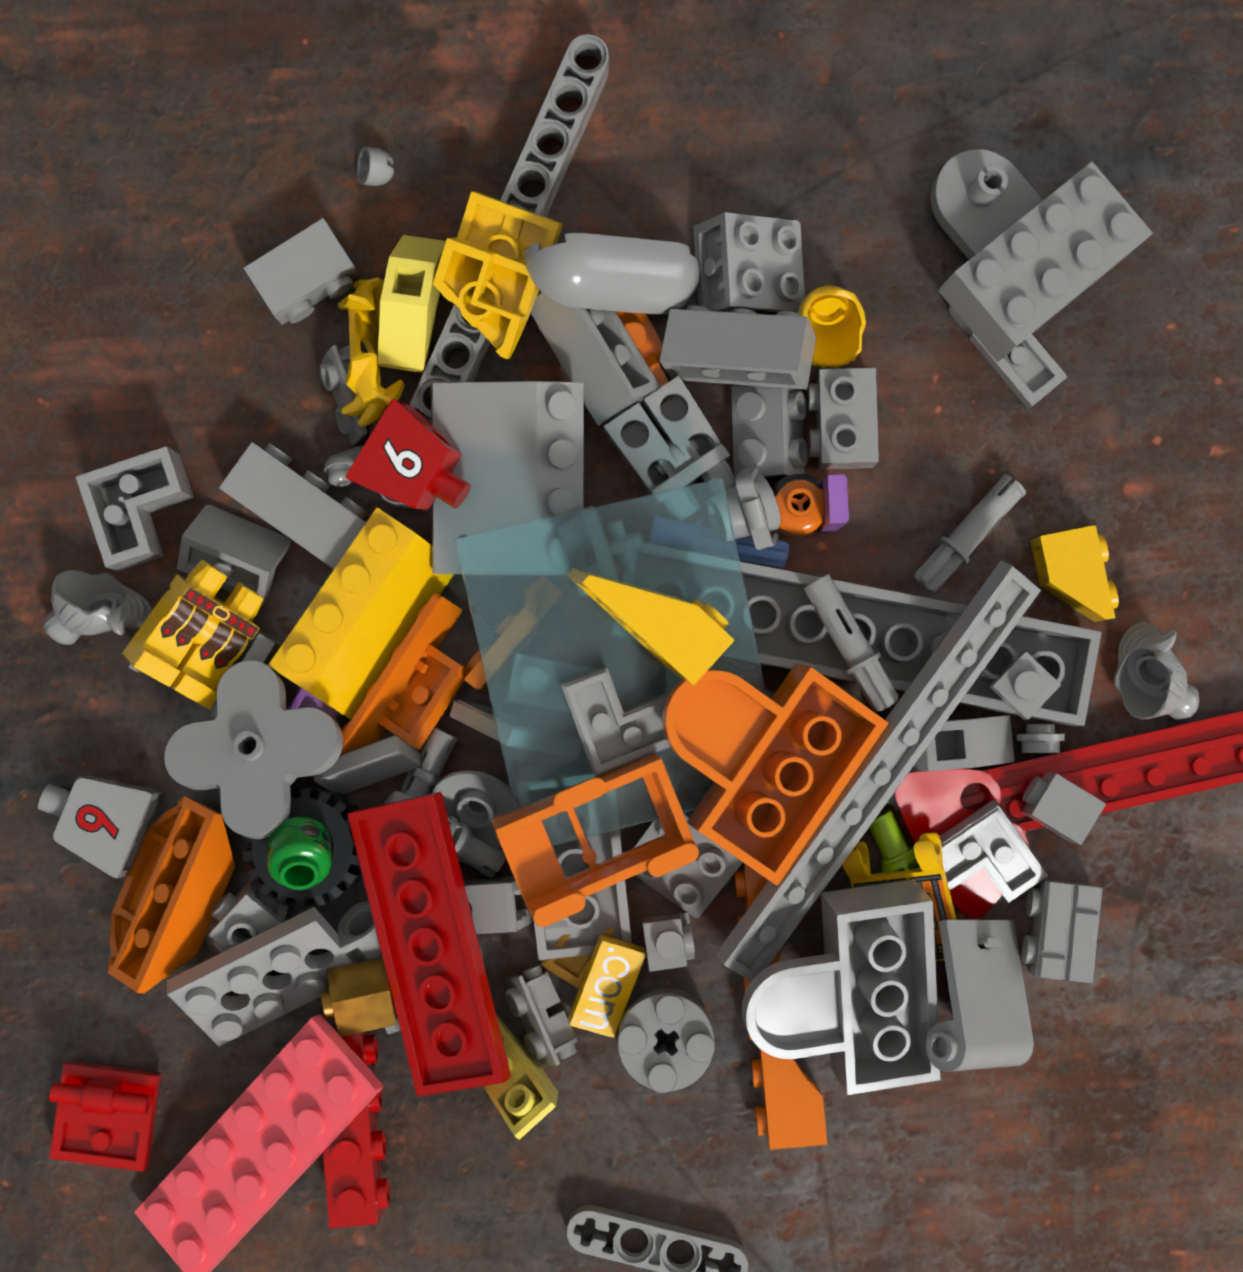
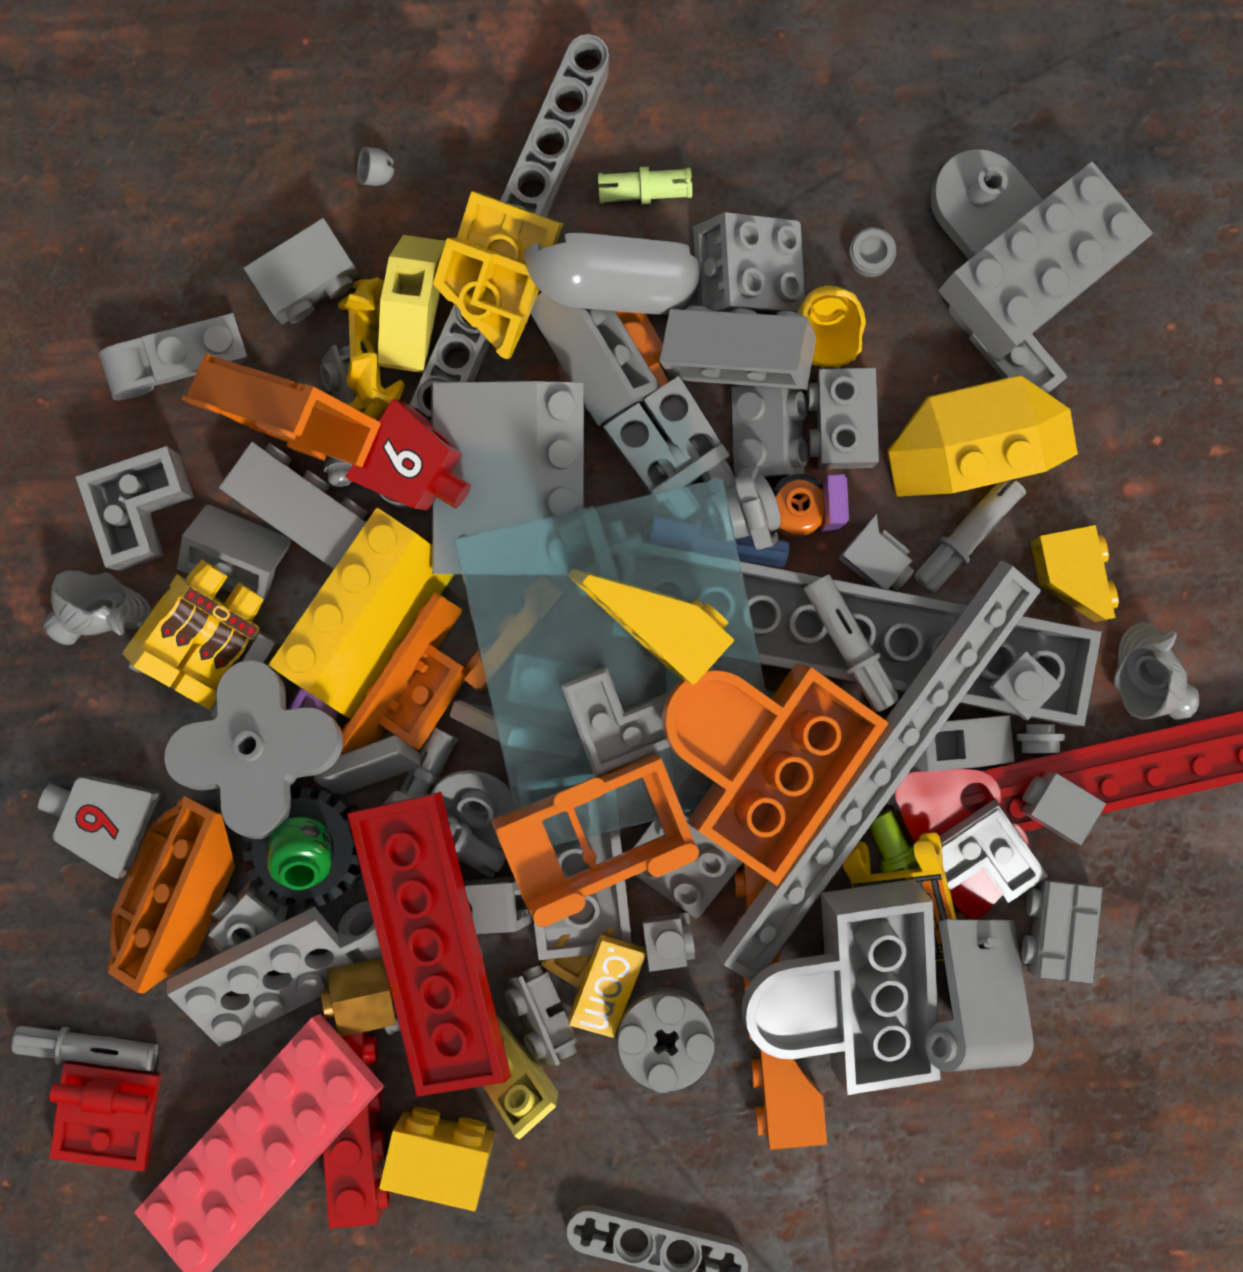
(81, 1048): none -> light grey axle
(169, 355): none -> light grey plate
(284, 410): none -> orange piece
(438, 1158): none -> yellow brick
(645, 185): none -> yellowish green pin
(872, 252): none -> light grey tile
(878, 558): none -> light grey window
(980, 438): none -> yellow wedge

